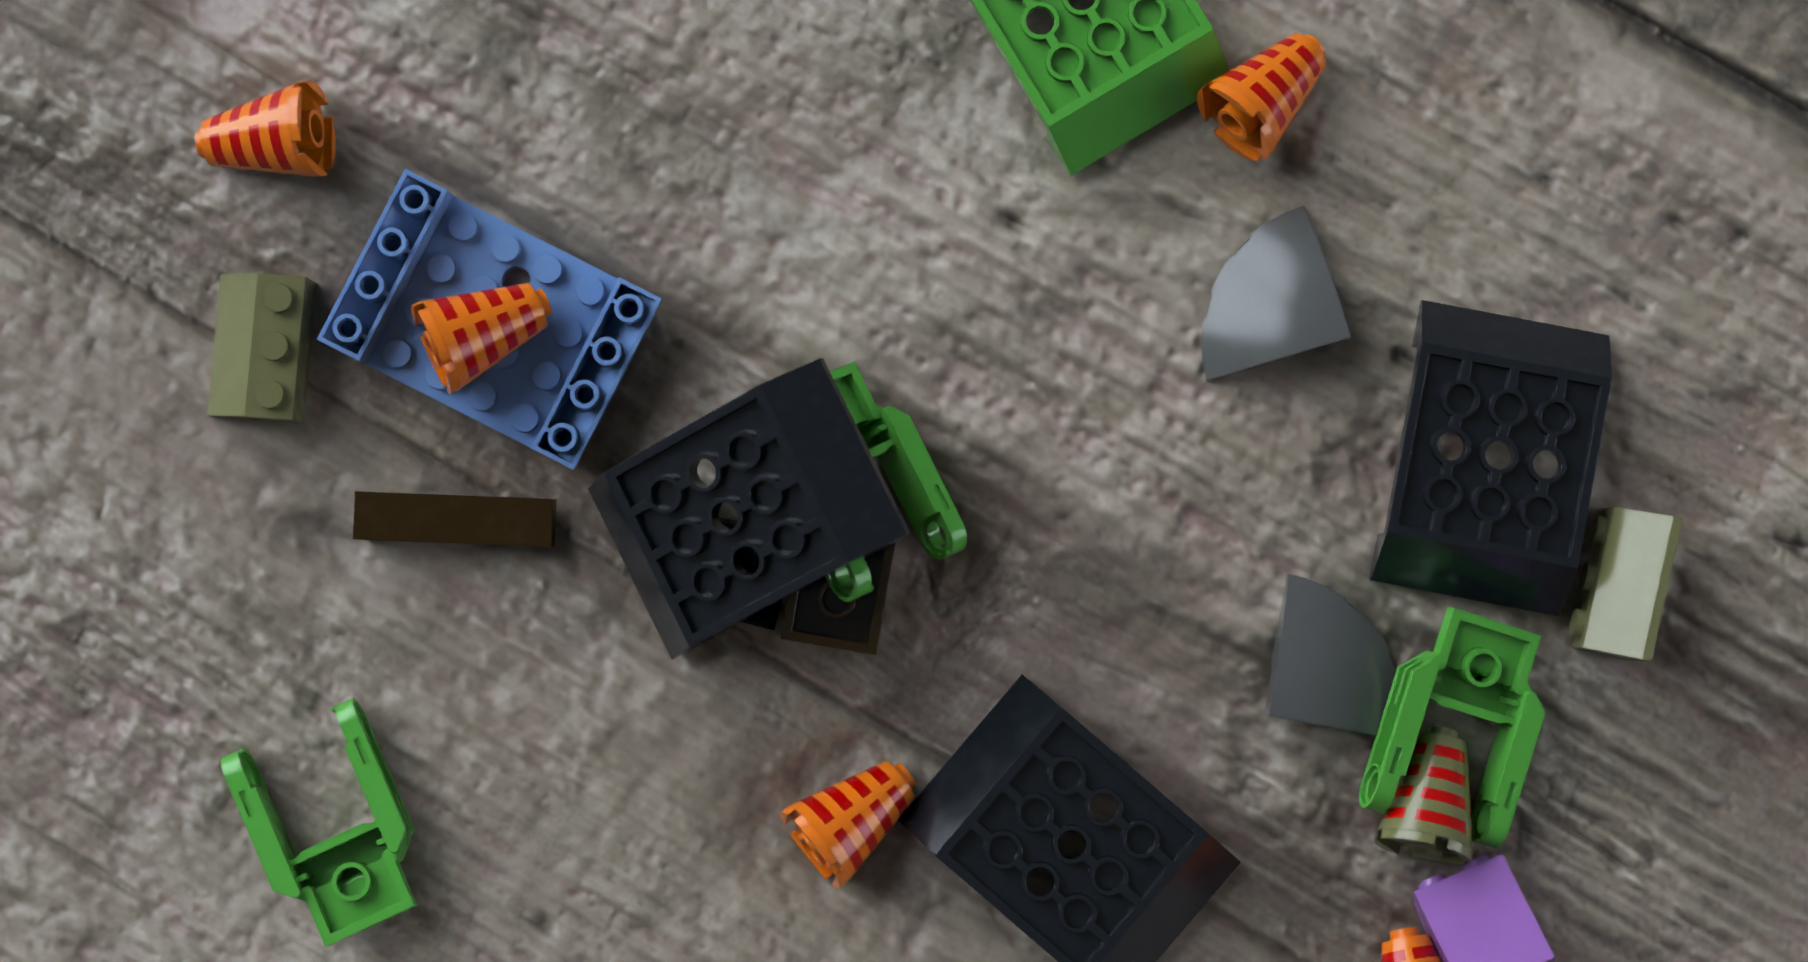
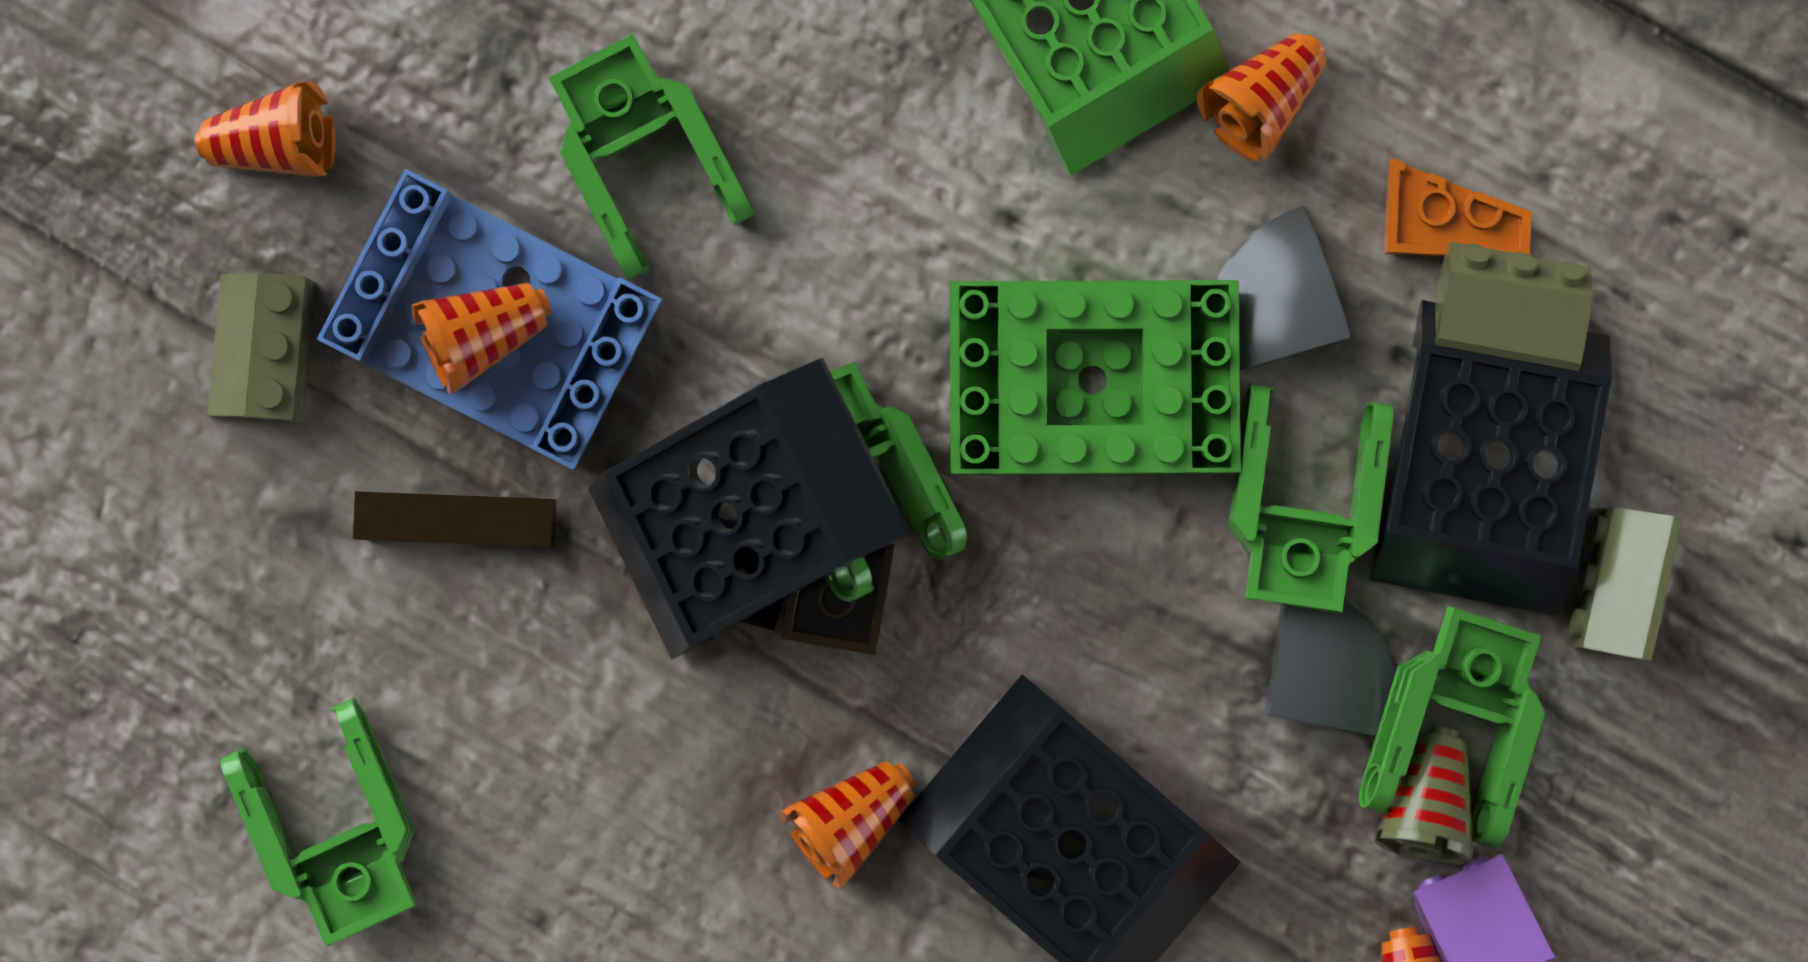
(616, 105): none -> bright green plate
(1165, 365): none -> bright green slope
(1301, 553): none -> bright green plate
(1430, 212): none -> orange wing
(1513, 305): none -> olive slope

